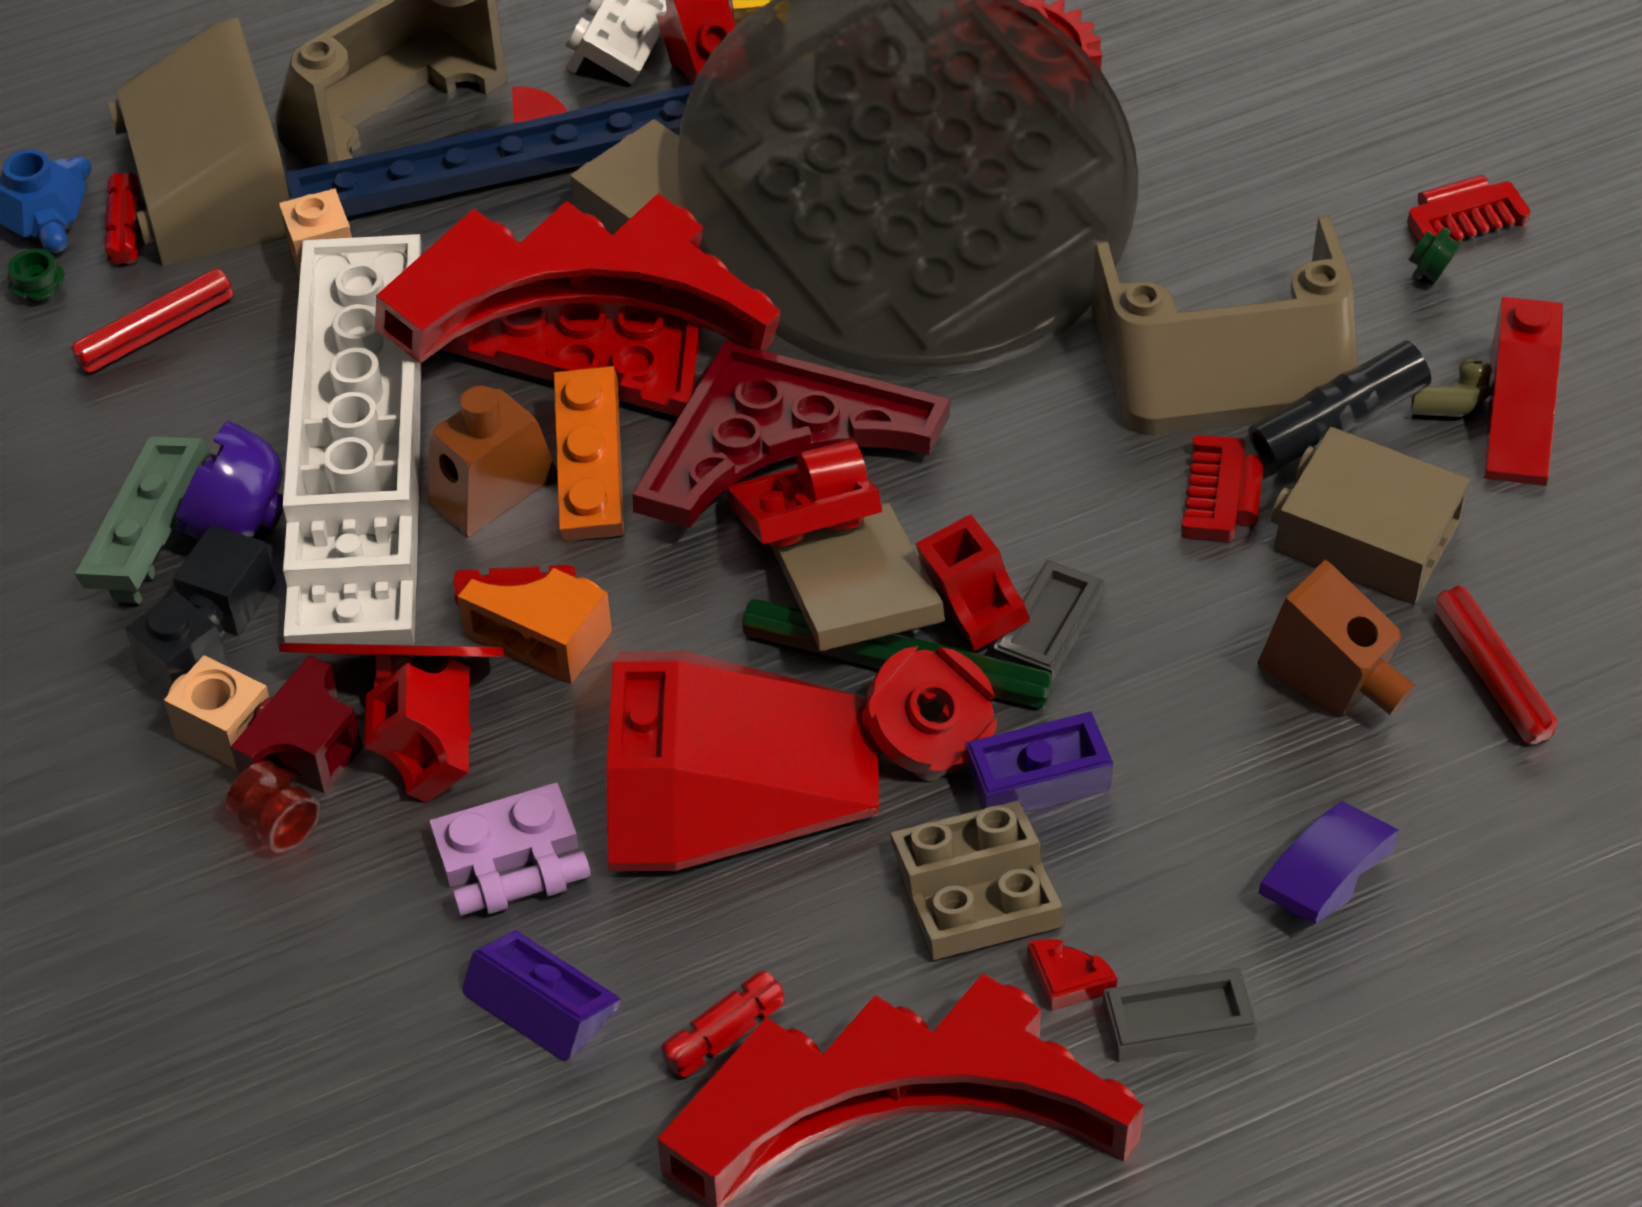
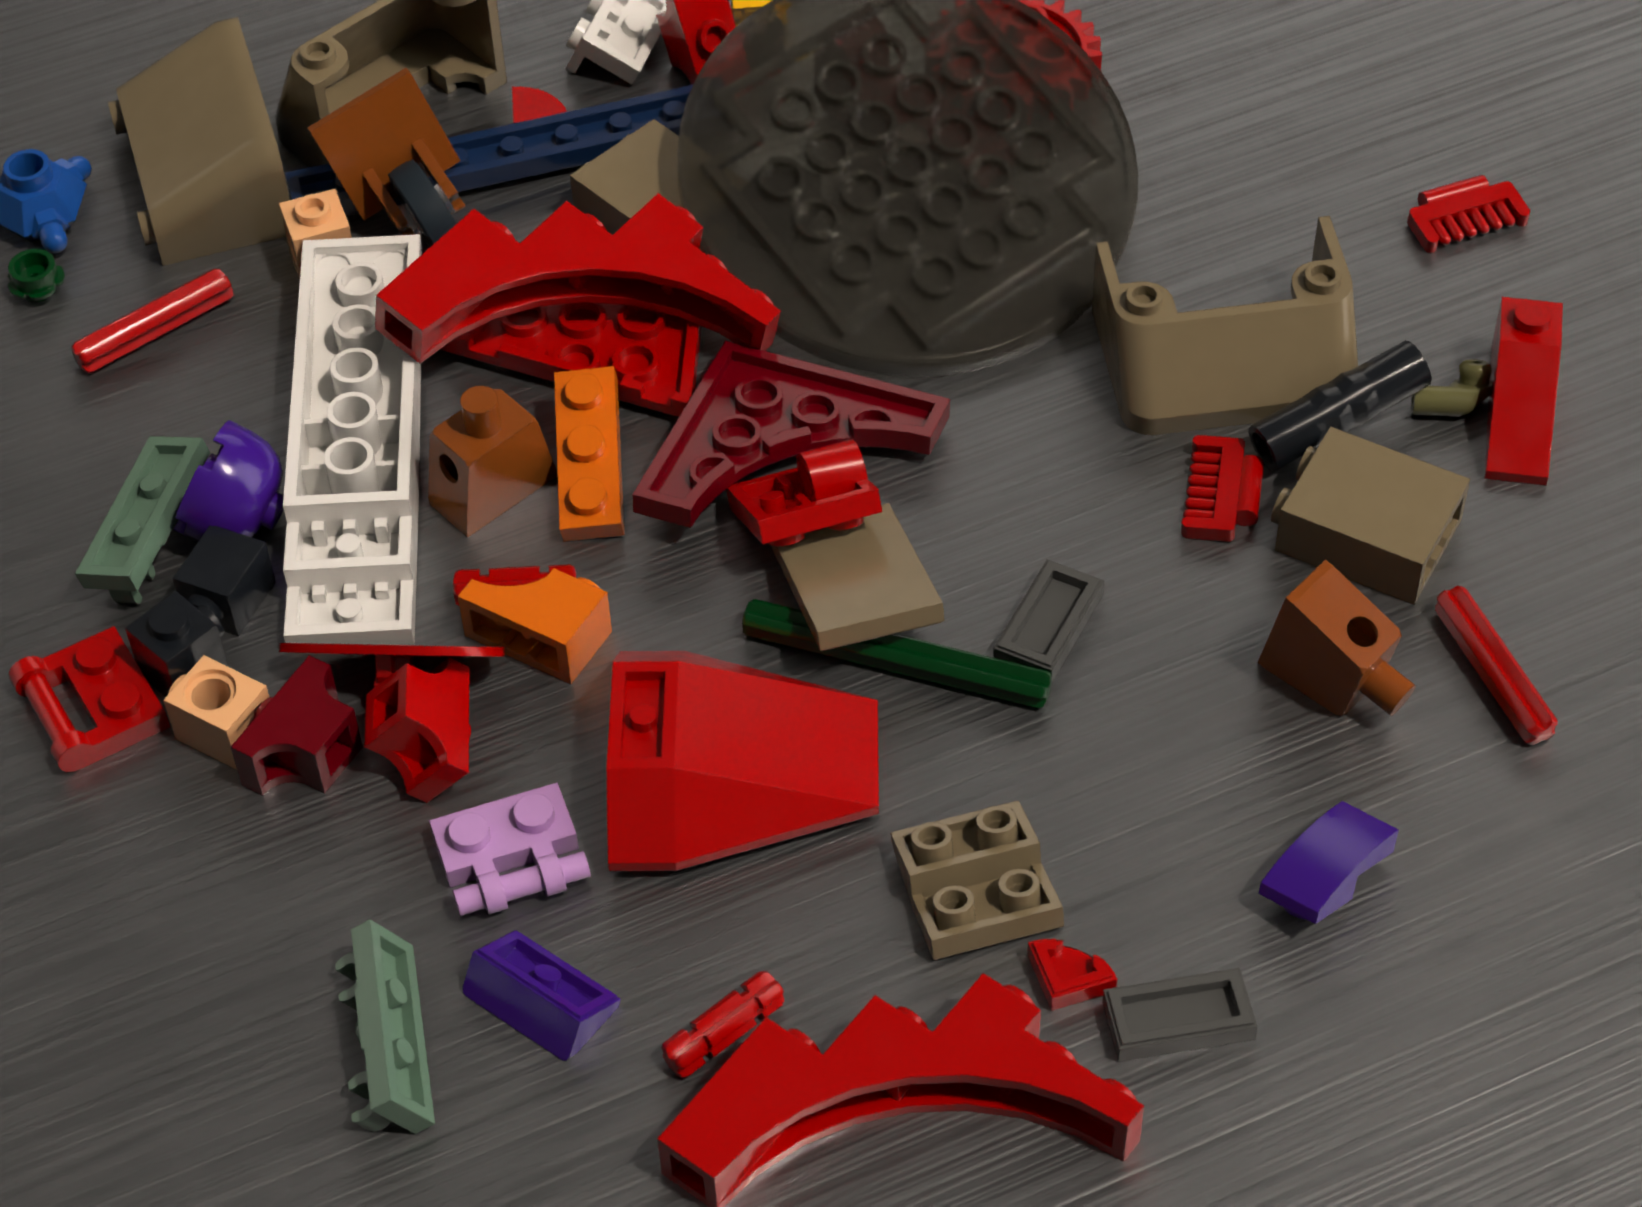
(107, 687): none -> red plate
(122, 218): red axle -> none
(278, 811): clear red wheel -> none
(387, 1030): none -> sand green plate
(388, 149): none -> dark orange plate
(901, 730): red plate -> none
(972, 582): red brick -> none
(1041, 764): dark purple slope -> none
(1433, 255): dark green plate -> none

